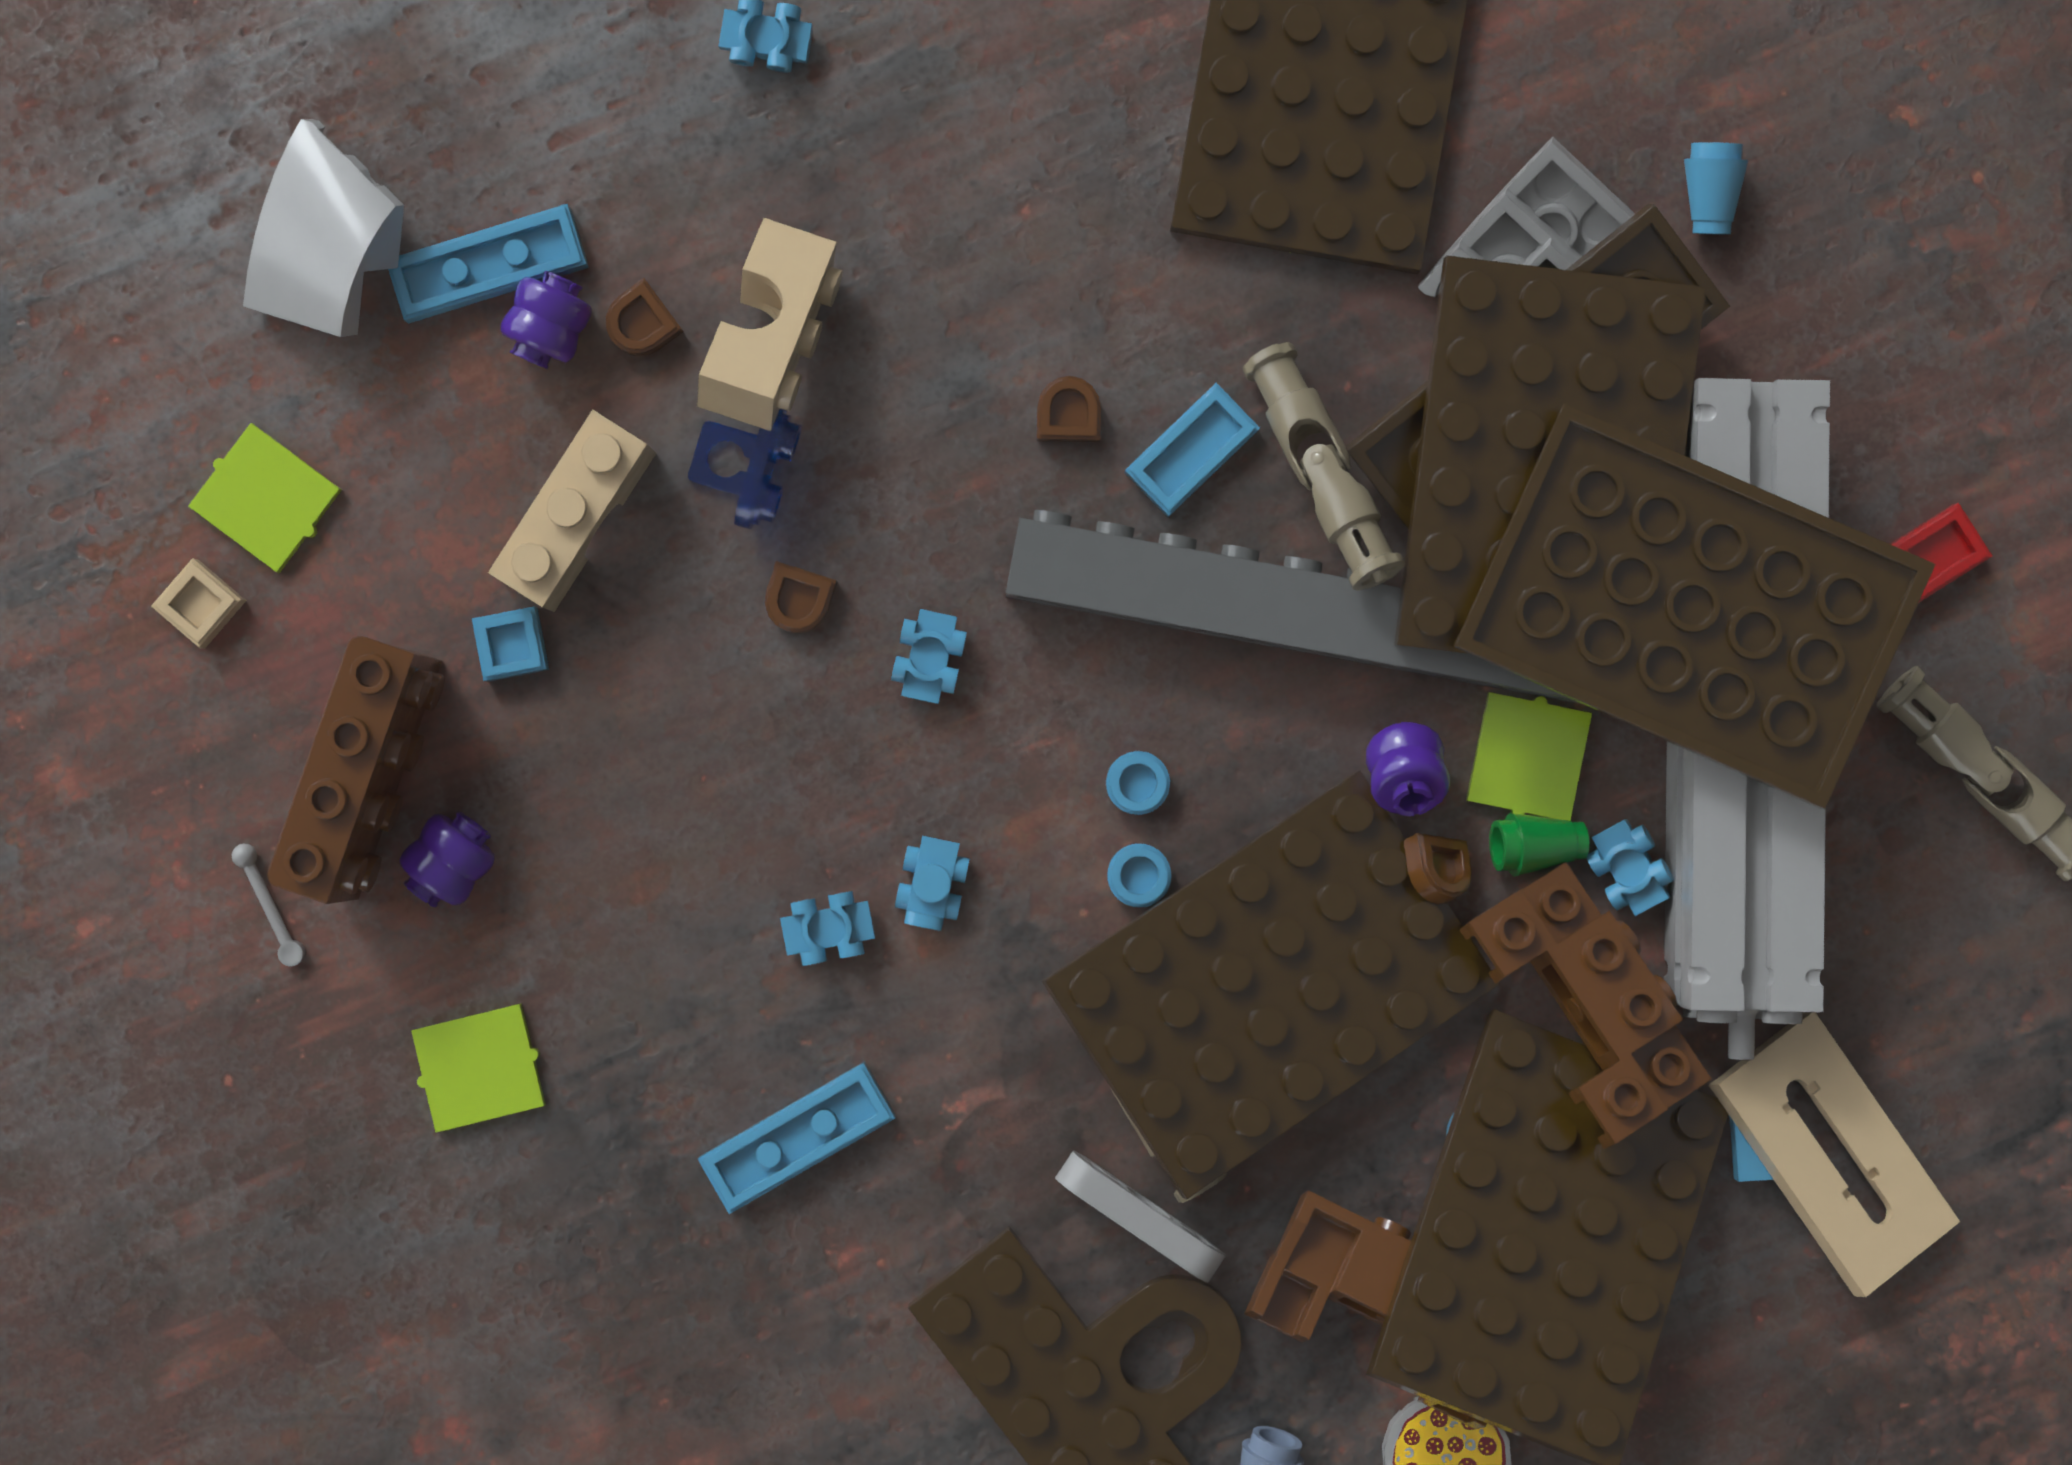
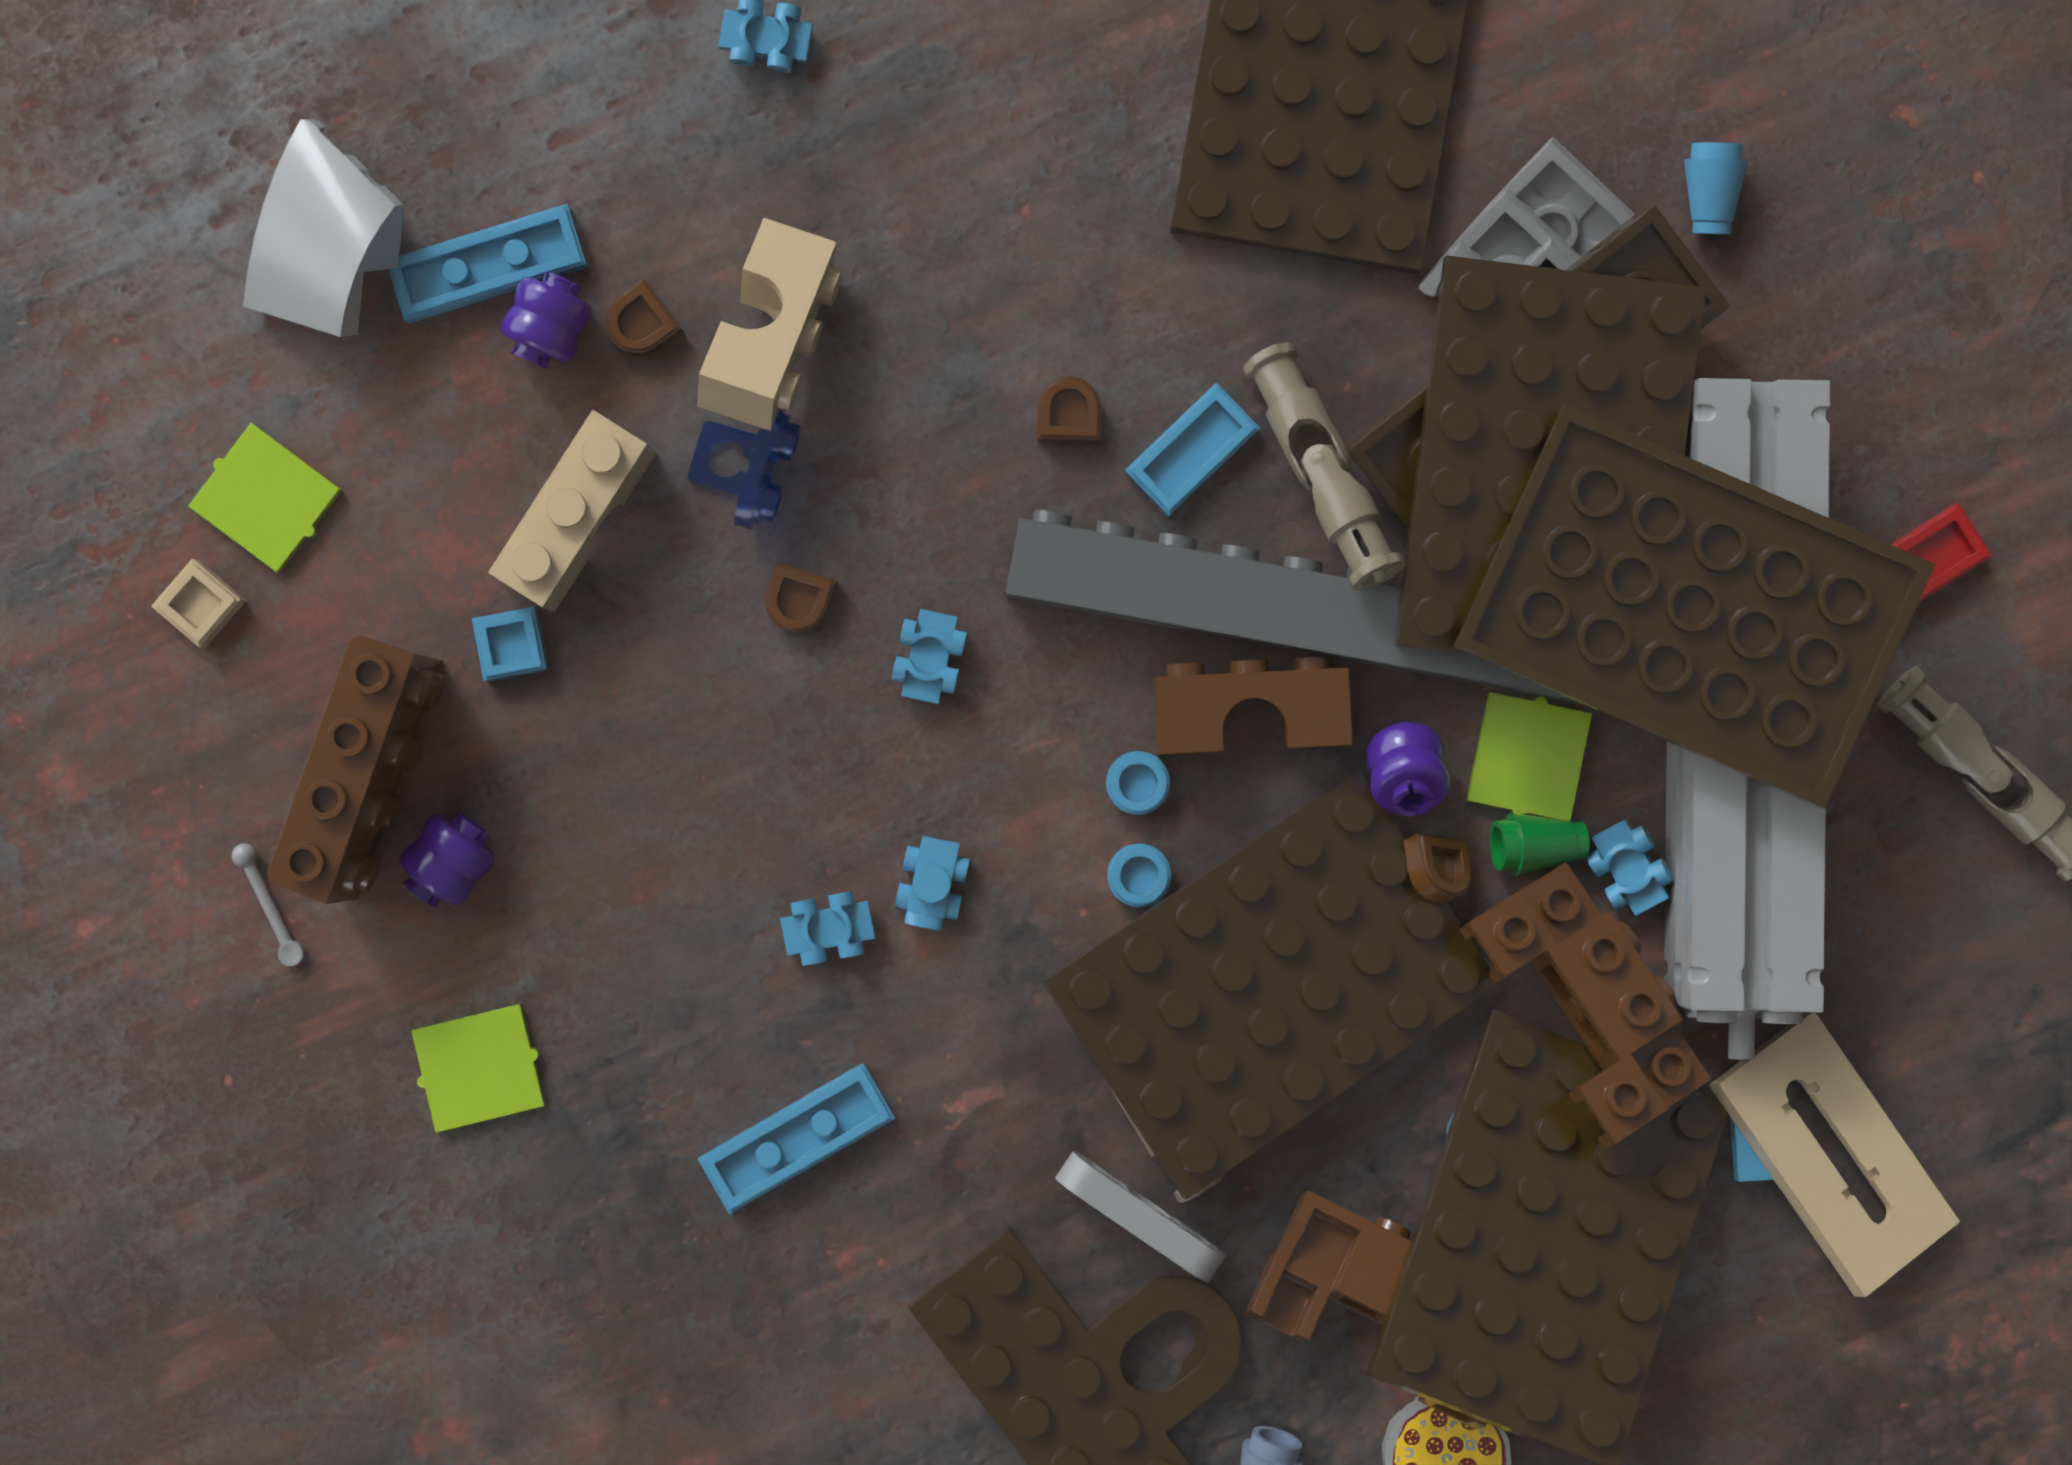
(1307, 700): none -> reddish brown arch

